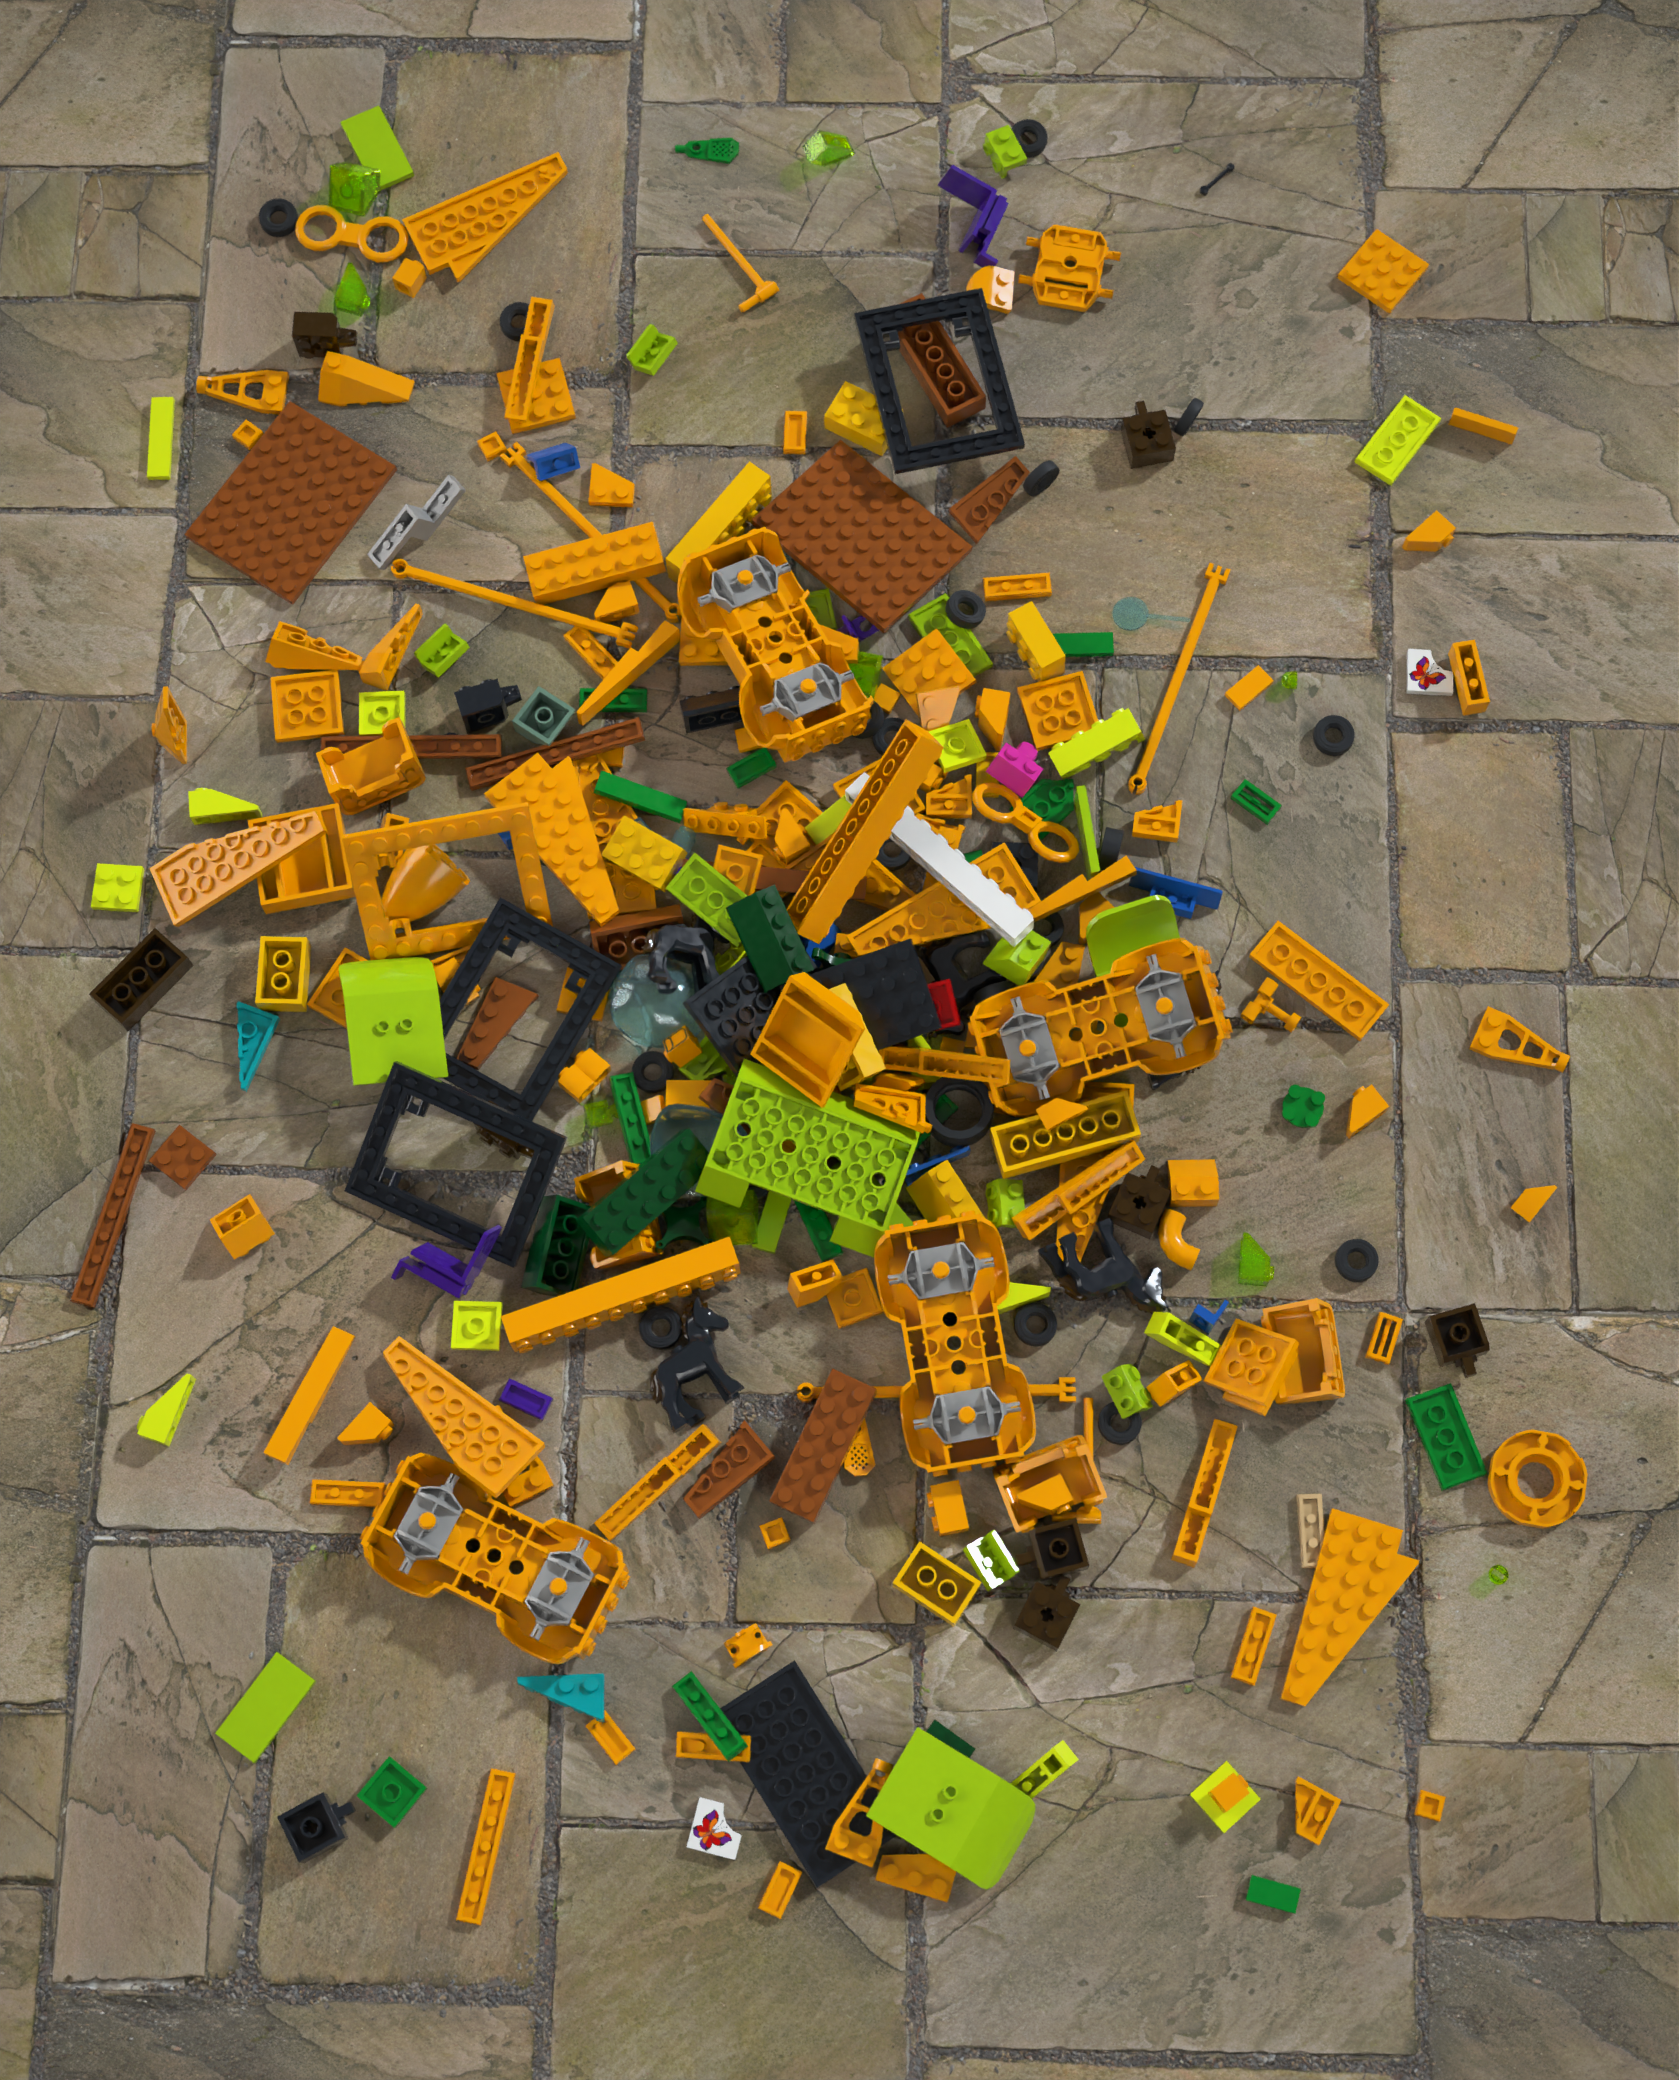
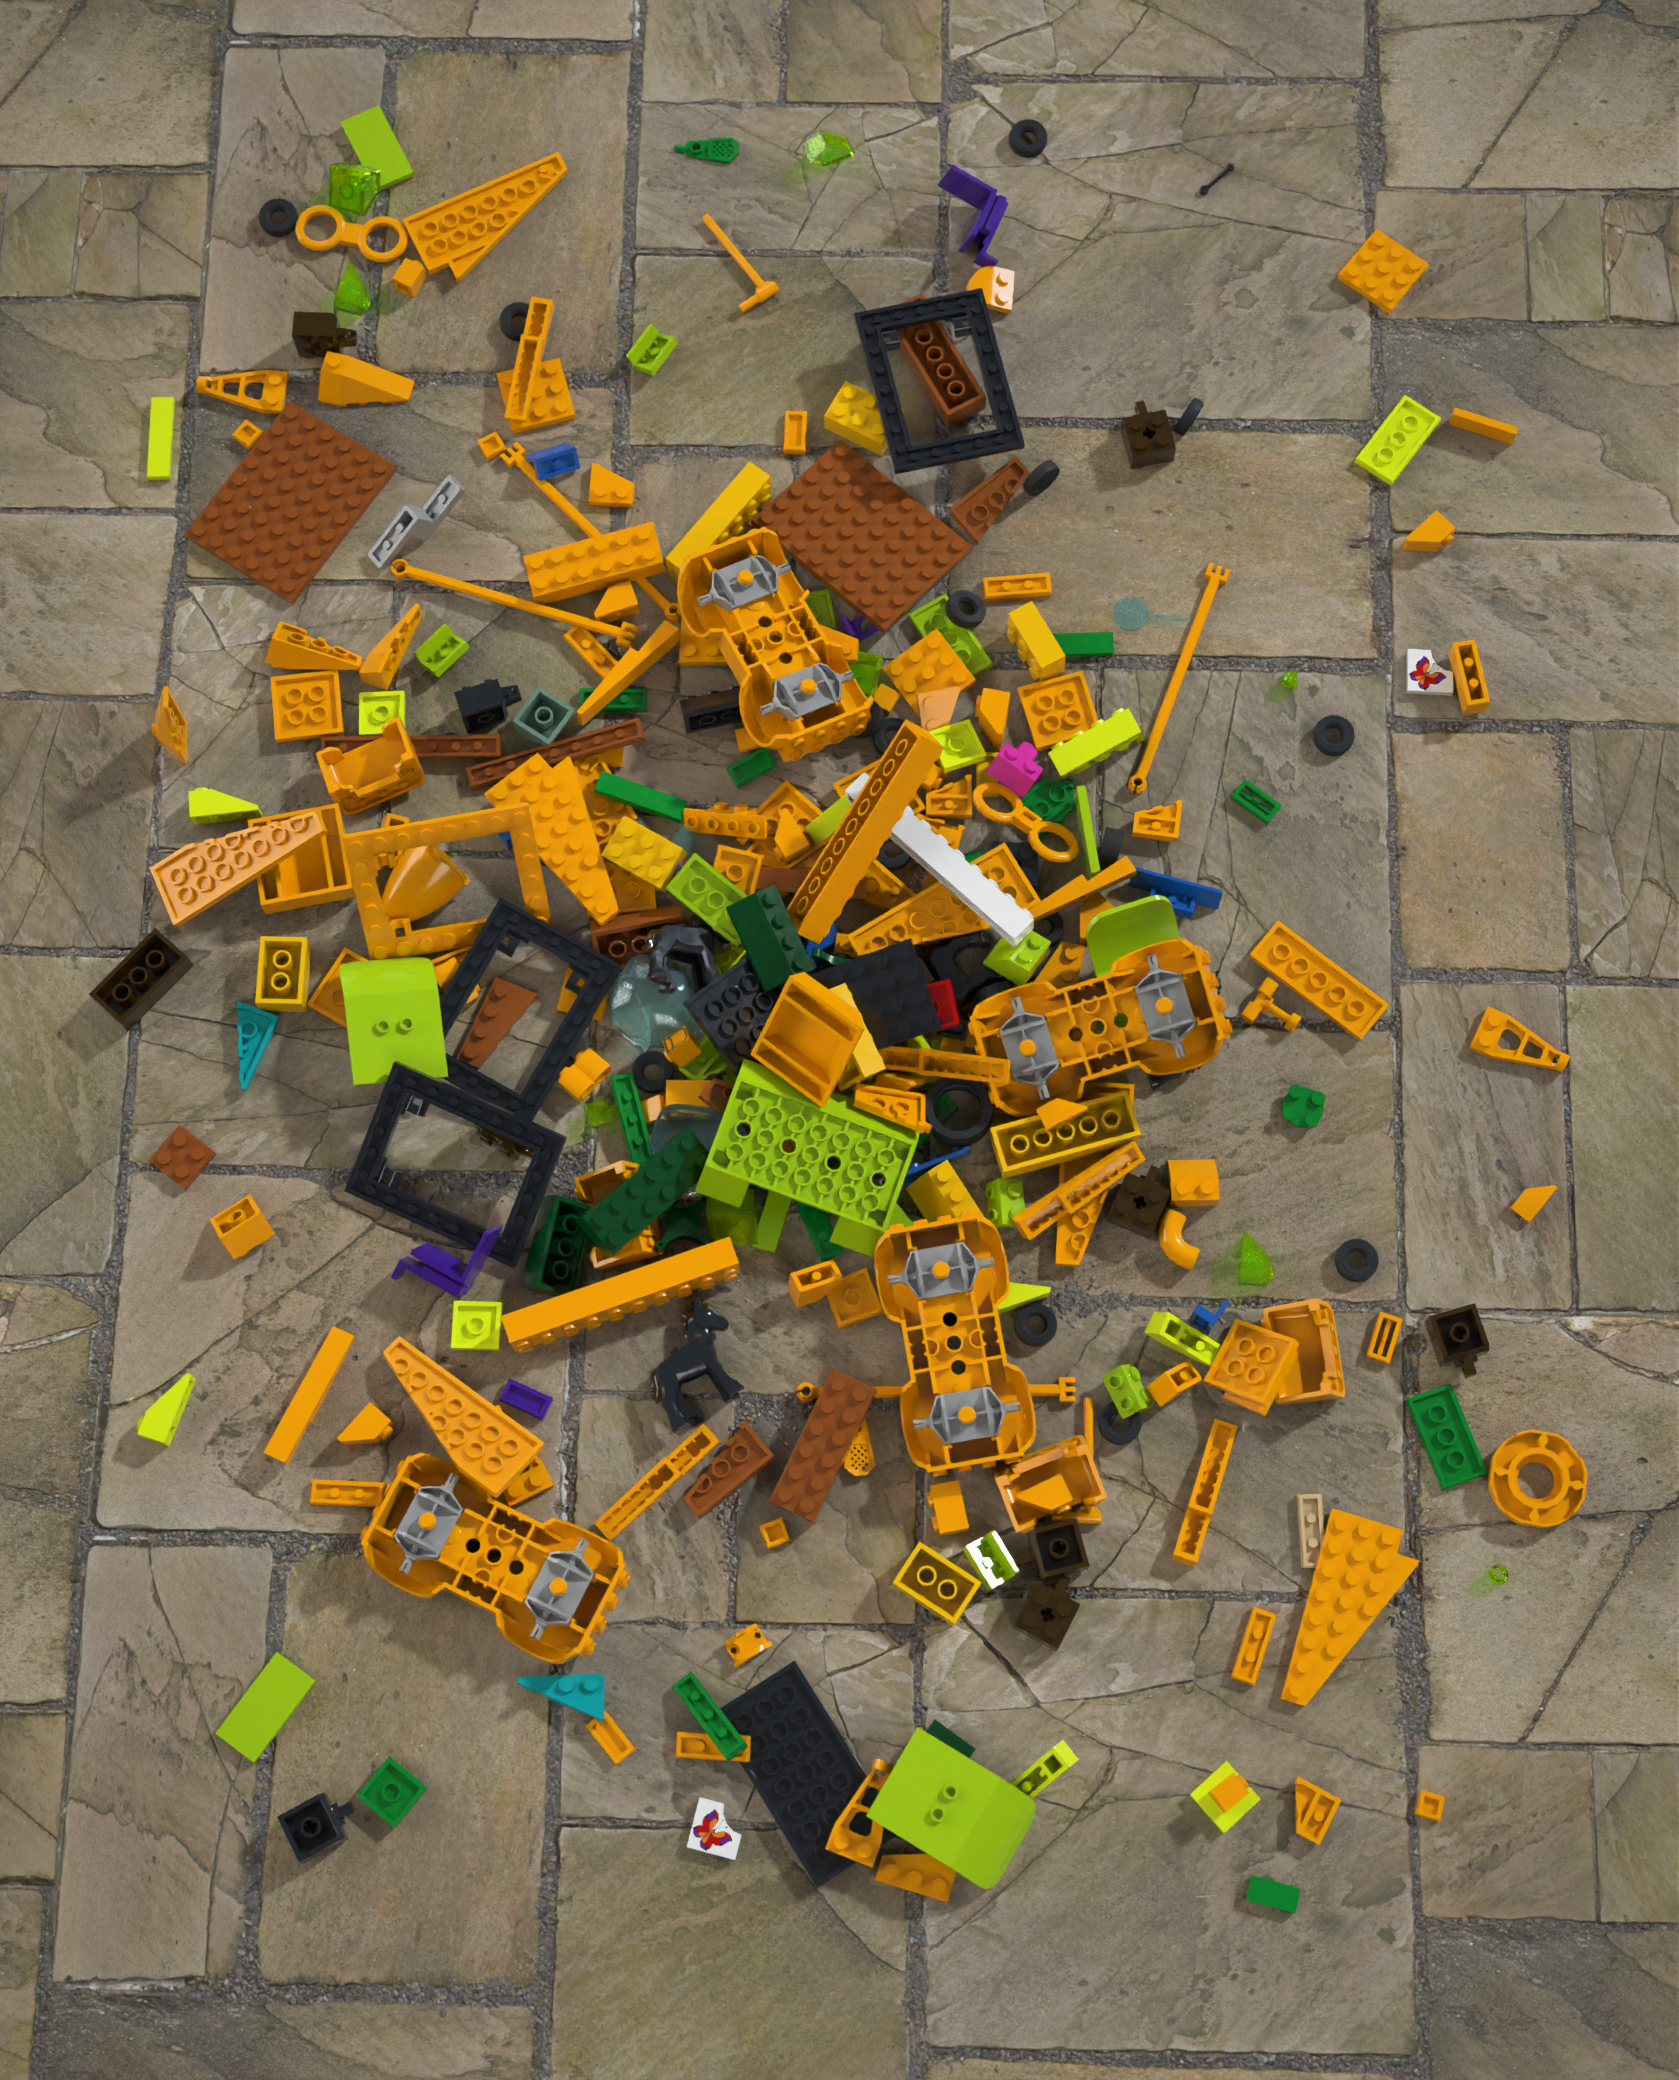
(112, 1215): dark orange tile -> none
(117, 887): neon yellow plate -> none
(486, 1847): light orange tile -> none
(652, 1315): black tyre -> none
(780, 1890): light orange tile -> none
(1004, 150): lime bracket -> none
(1056, 247): light orange piece -> none
(1106, 1277): black animal -> none
(1249, 688): light orange tile -> none
(1364, 1109): light orange slope -> none

